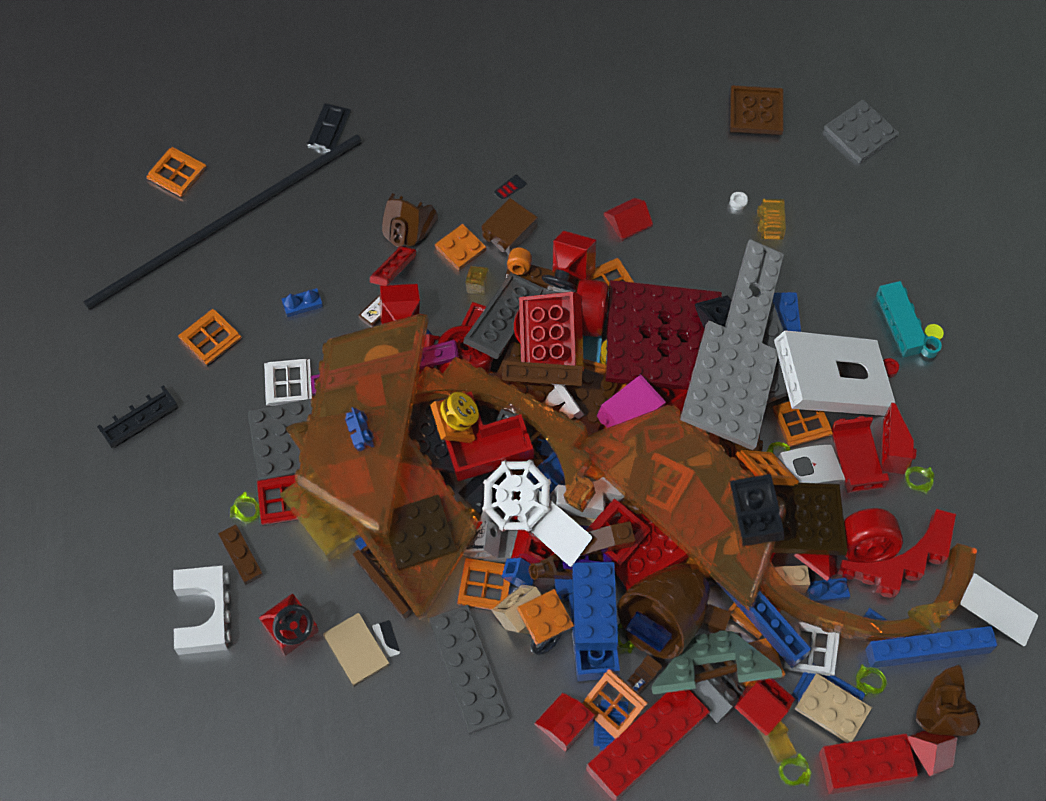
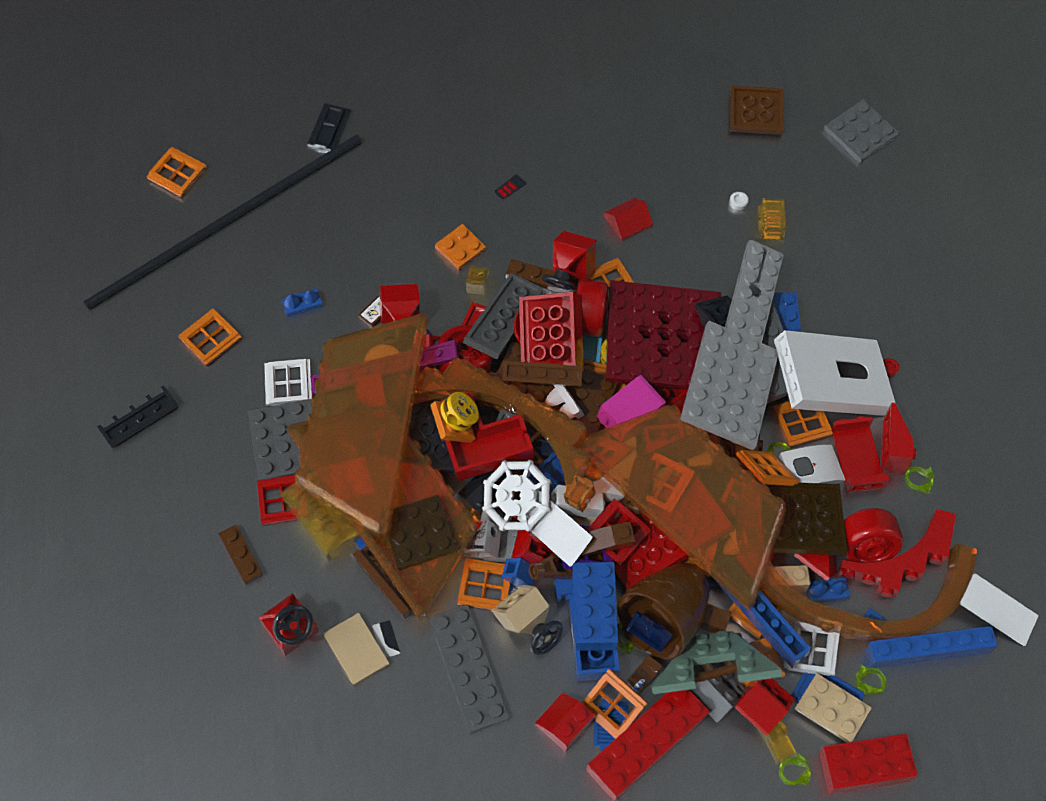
(214, 633): white arch -> none
(234, 512): clear neon green piece -> none
(357, 421): blue hinge -> none
(393, 266): red tile -> none
(407, 220): reddish brown piece -> none
(509, 226): reddish brown brick -> none
(519, 261): orange head -> none
(545, 617): orange plate -> none
(757, 510): black slope -> none
(904, 322): teal hinge -> none
(929, 614): clear yellow slope -> none
(934, 330): neon yellow tile -> none
(934, 750): slope -> none
(945, 706): reddish brown piece -> none

